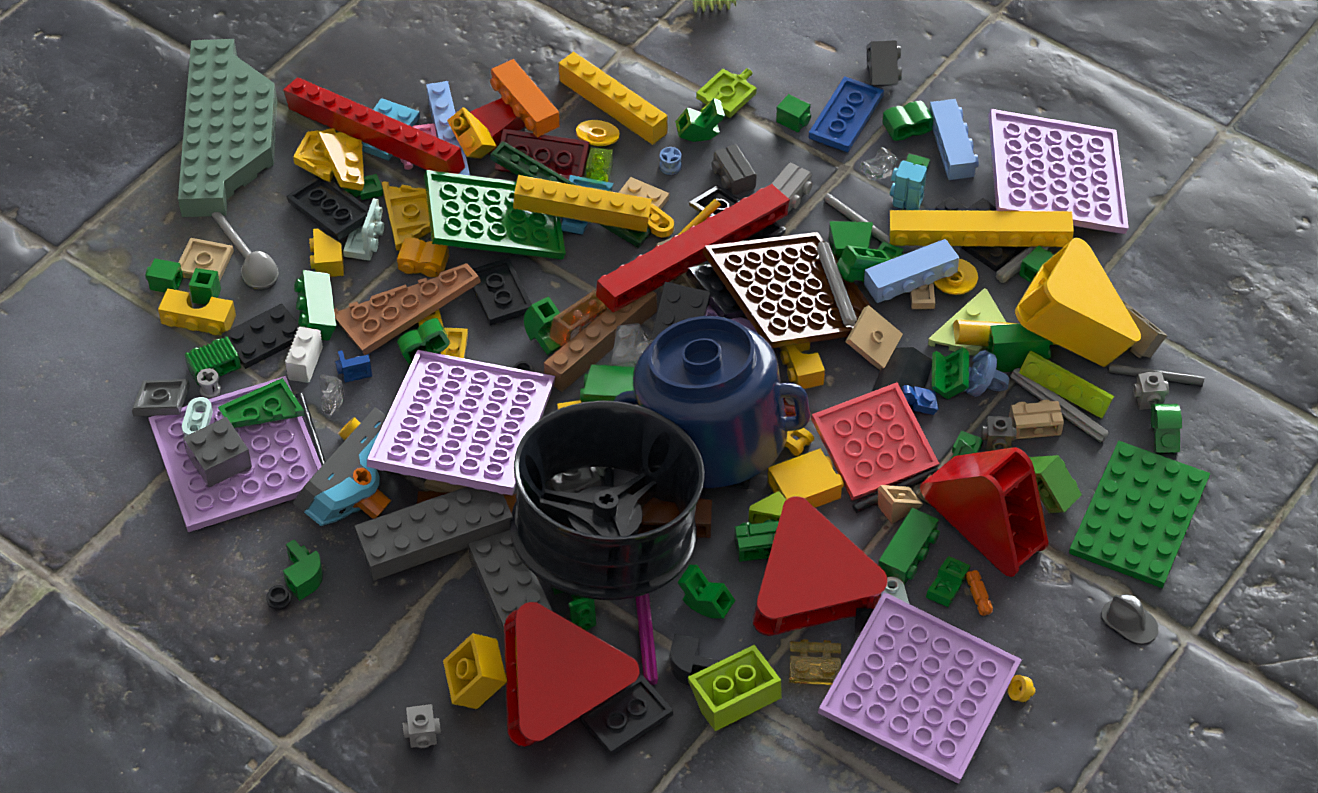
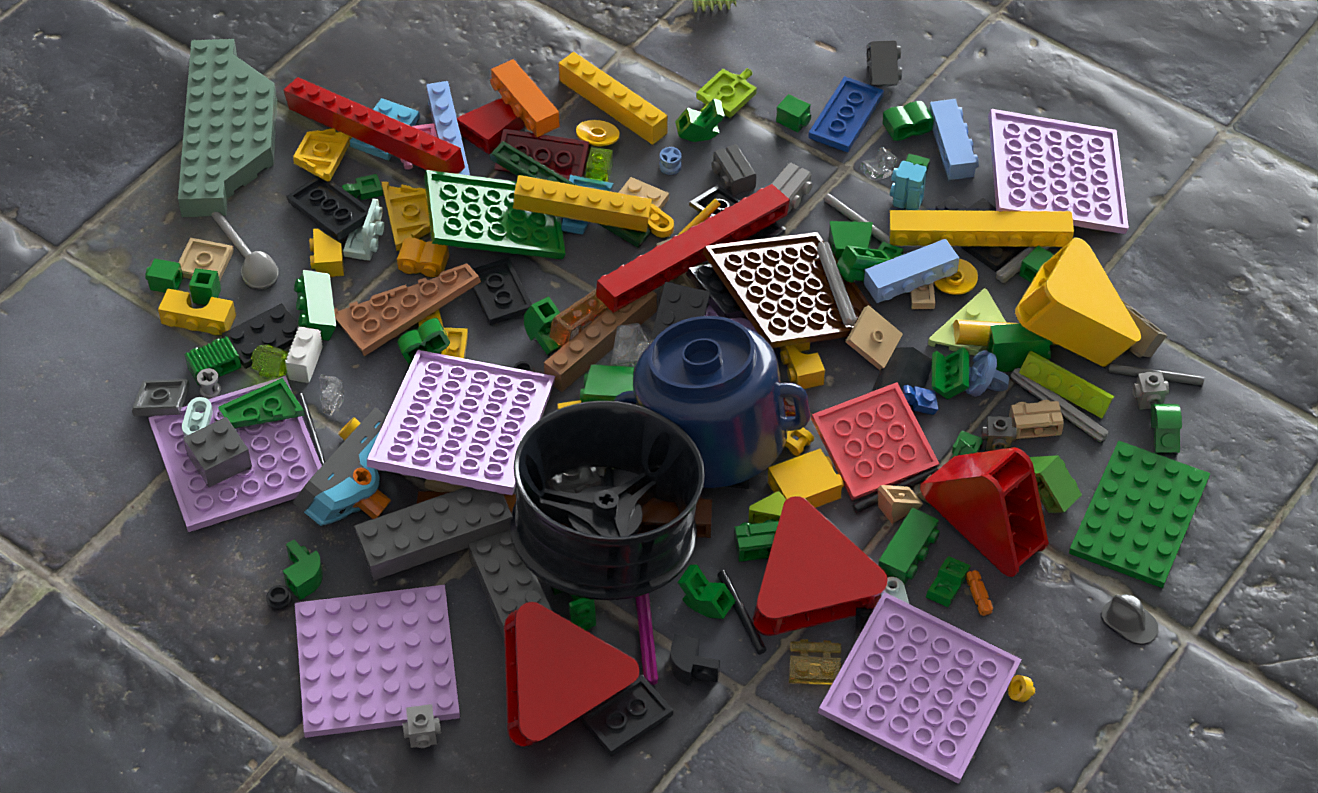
(269, 361): none -> clear neon green brick
(346, 159): yellow wing -> none
(353, 368): blue bracket -> none
(373, 659): none -> lavender plate
(471, 134): yellow slope -> none
(474, 671): yellow brick -> none
(735, 687): lime slope -> none
(743, 614): none -> black bar

